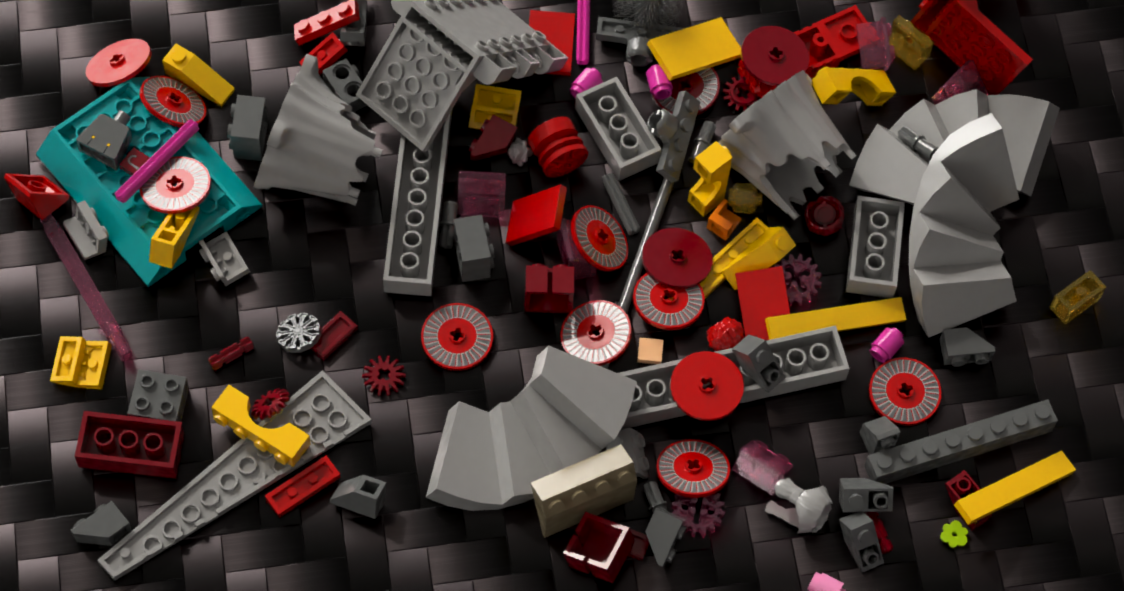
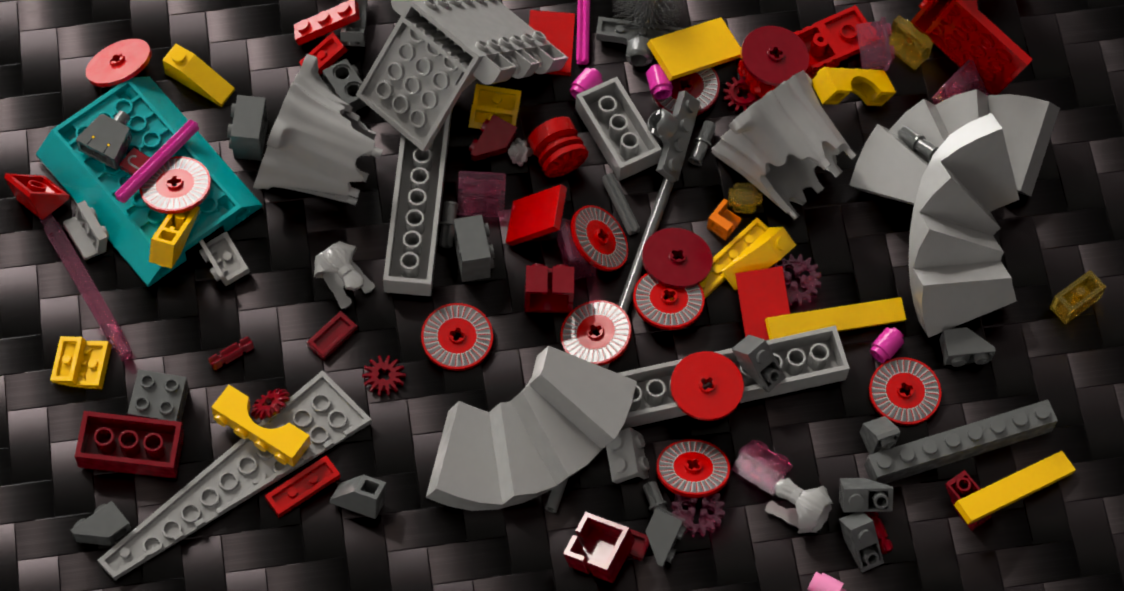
(172, 100): piece -> none
(299, 332): wheel -> none
(339, 270): none -> light grey piece
(584, 487): dark tan slope -> none
(650, 351): light nougat tile -> none
(714, 169): yellow arch -> none
(725, 334): red piece -> none
(824, 215): dark red hair -> none
(875, 247): light grey brick -> none
(955, 528): lime plant -> none

